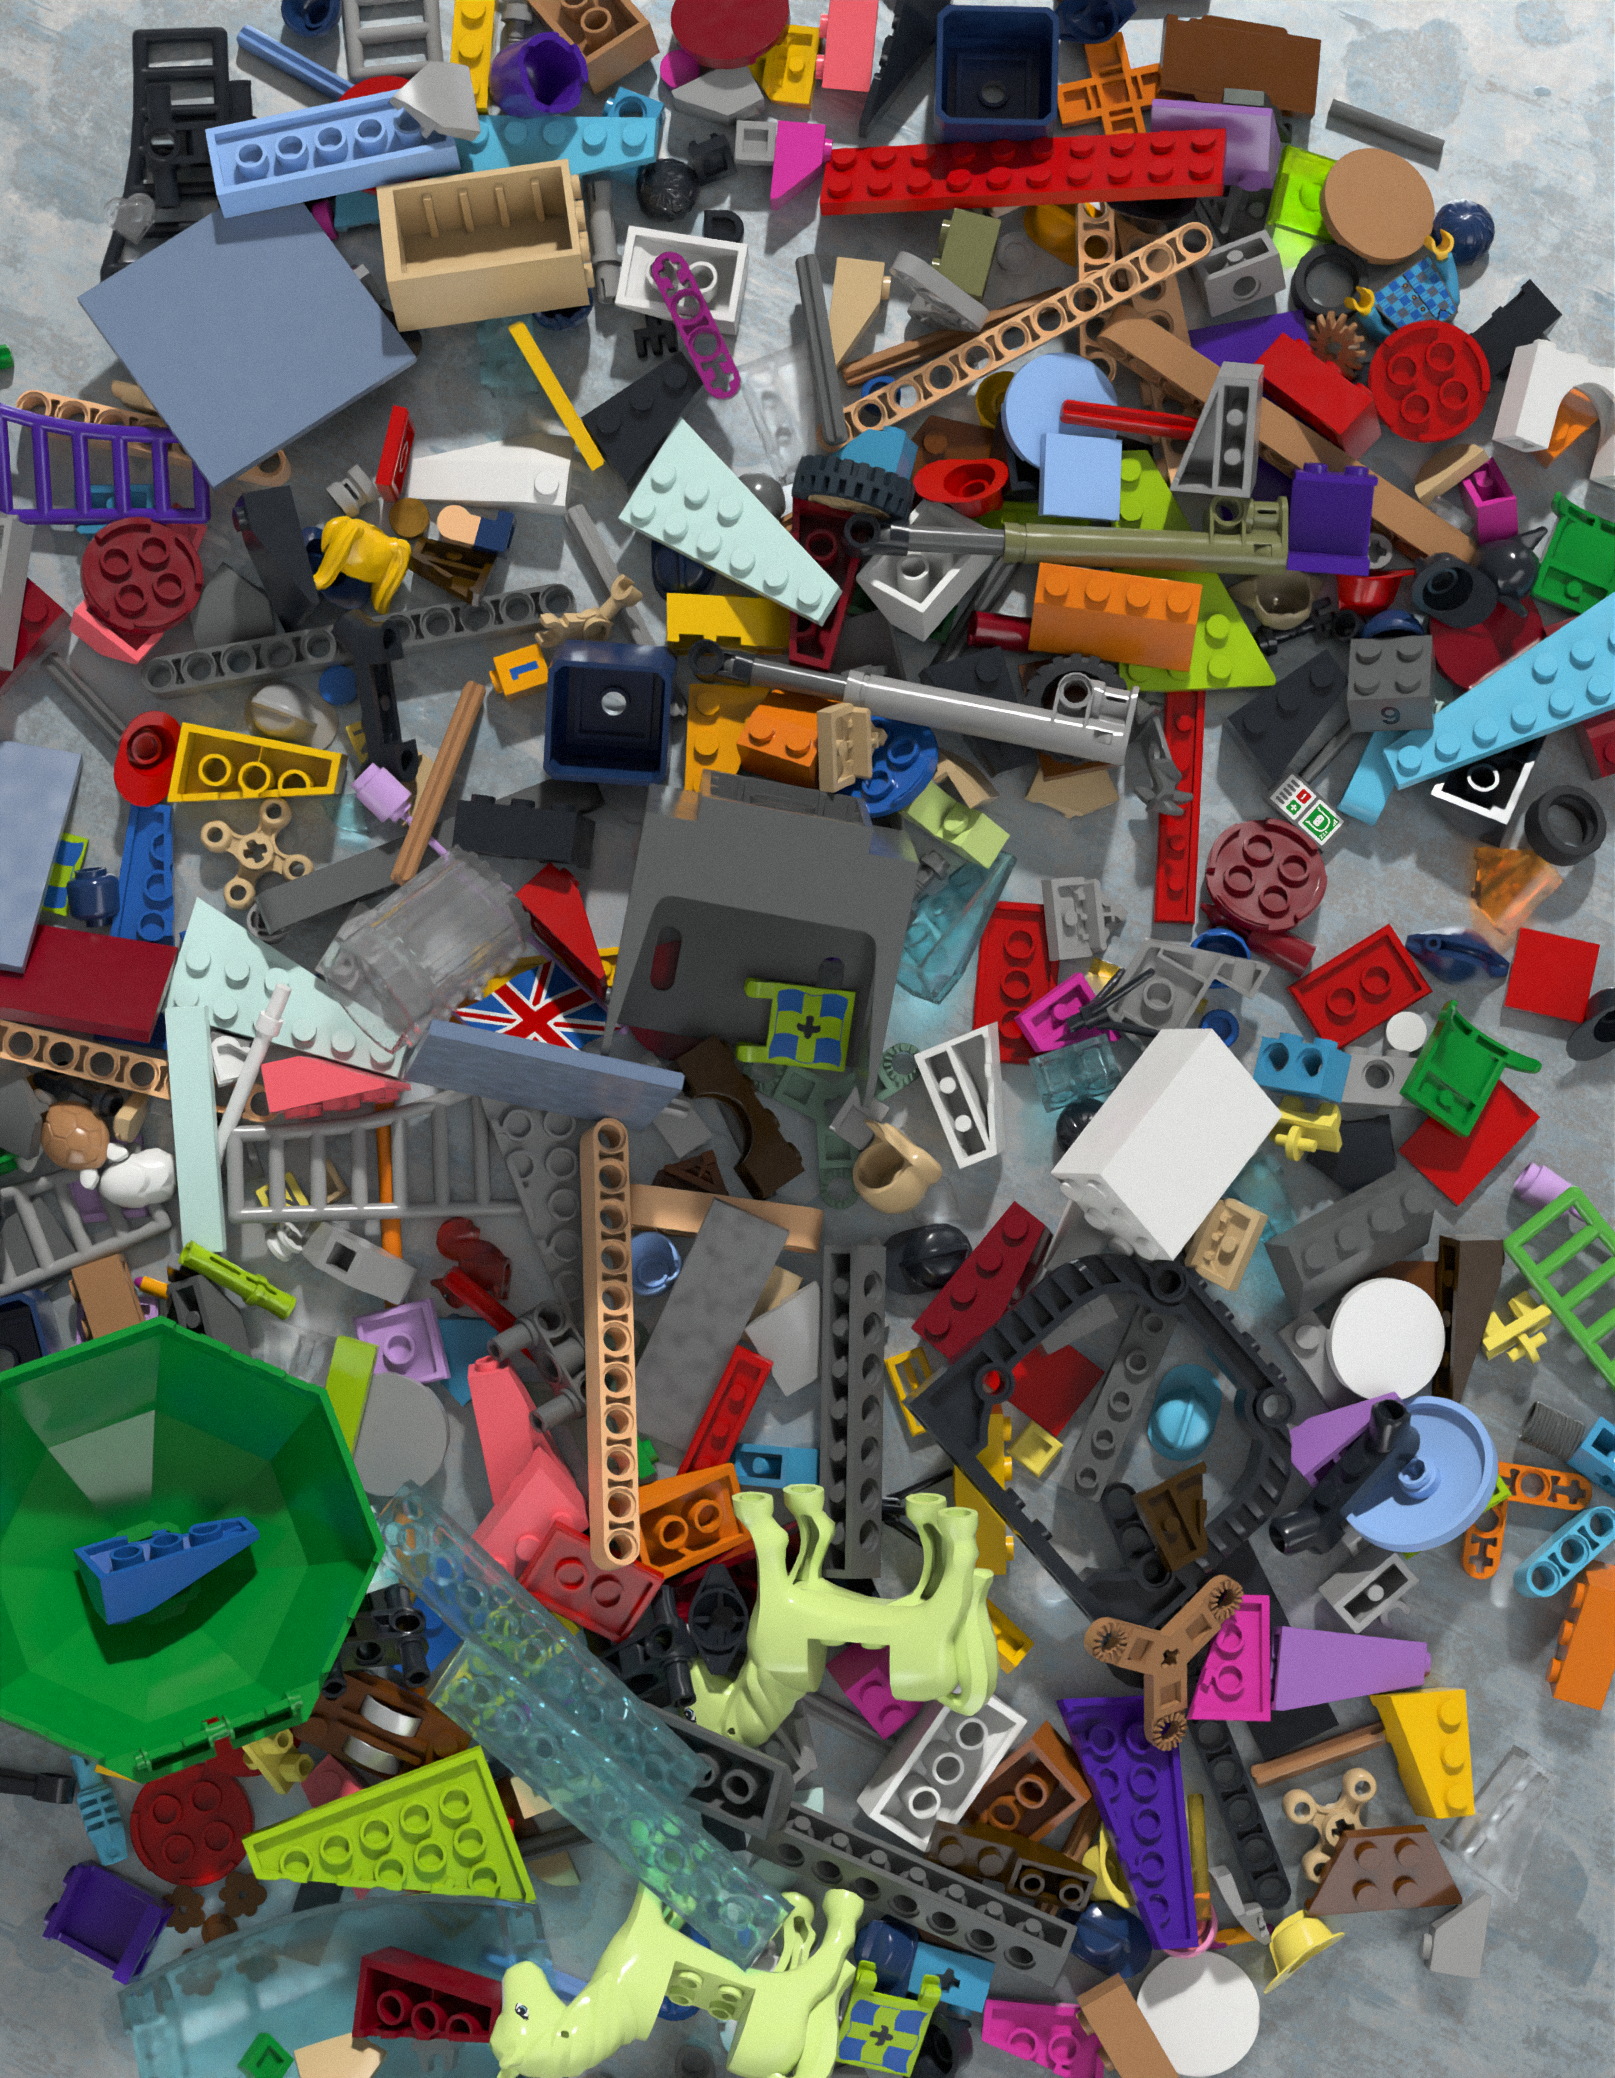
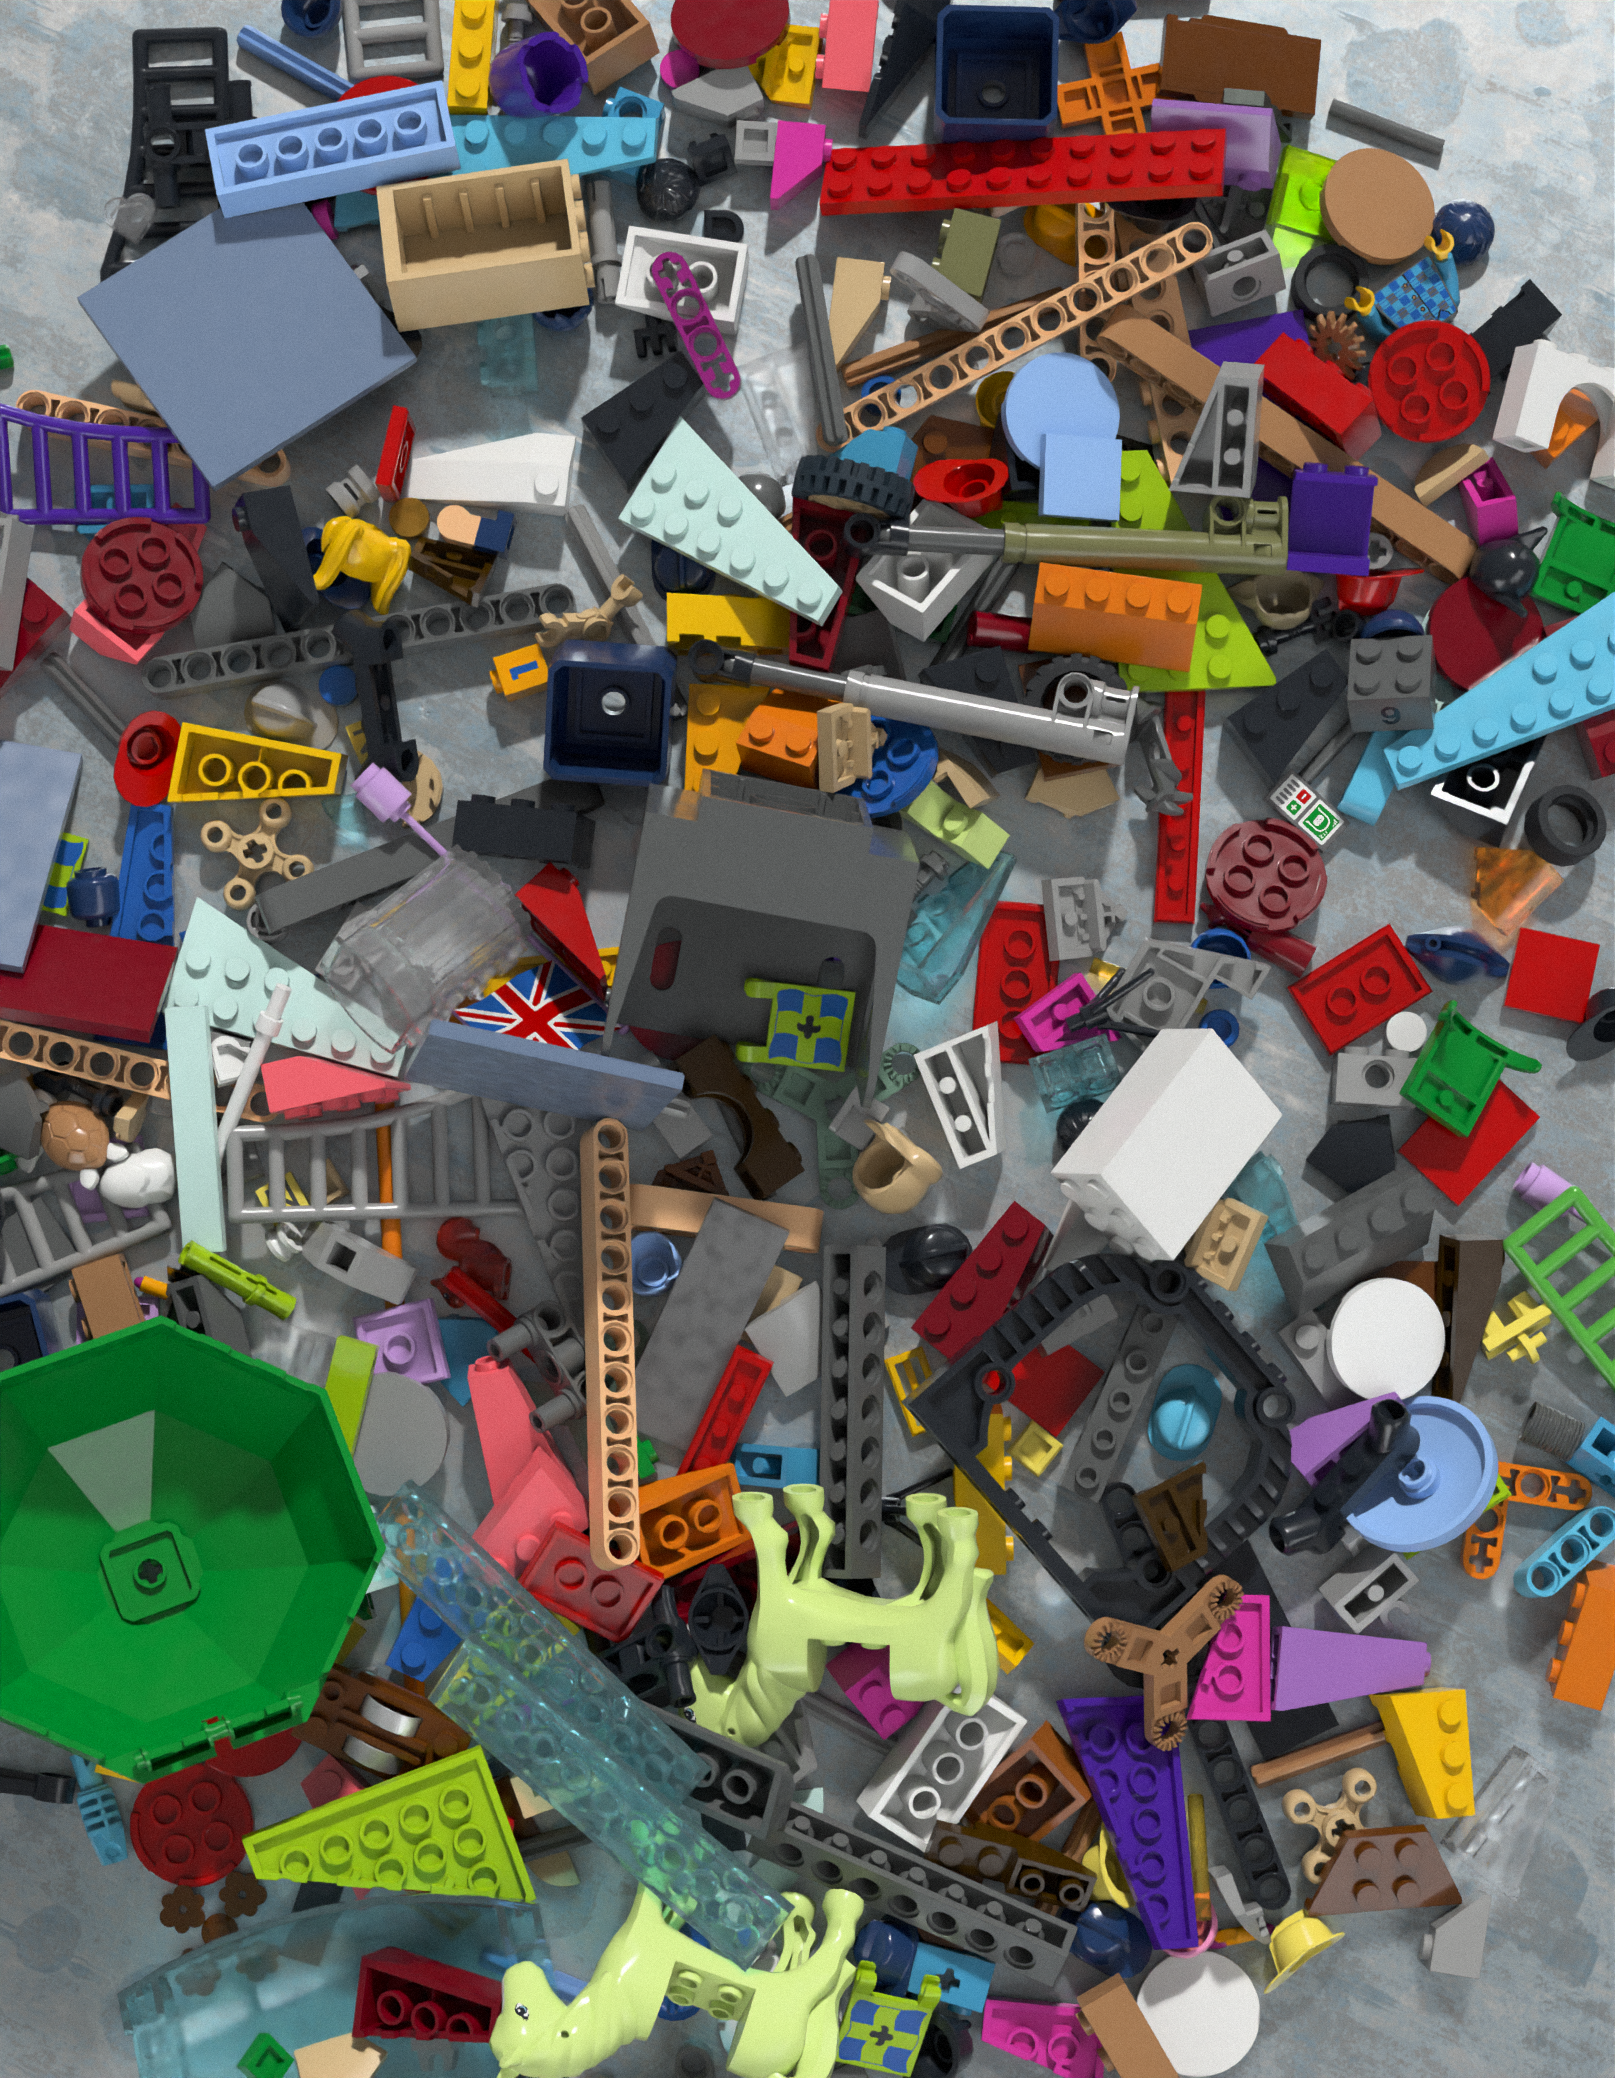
(108, 1919): dark purple panel -> none
(142, 1574): blue wedge -> none
(278, 1761): light yellow hips -> none
(384, 1639): black piece -> none
(438, 783): medium nougat axle -> none
(441, 100): light grey slope -> none
(556, 395): yellow tile -> none
(1127, 419): red axle -> none
(1301, 1073): dark azure brick -> none
(1306, 1131): light yellow hips -> none
(1451, 514): clear tile -> none
(1452, 590): black piece -> none

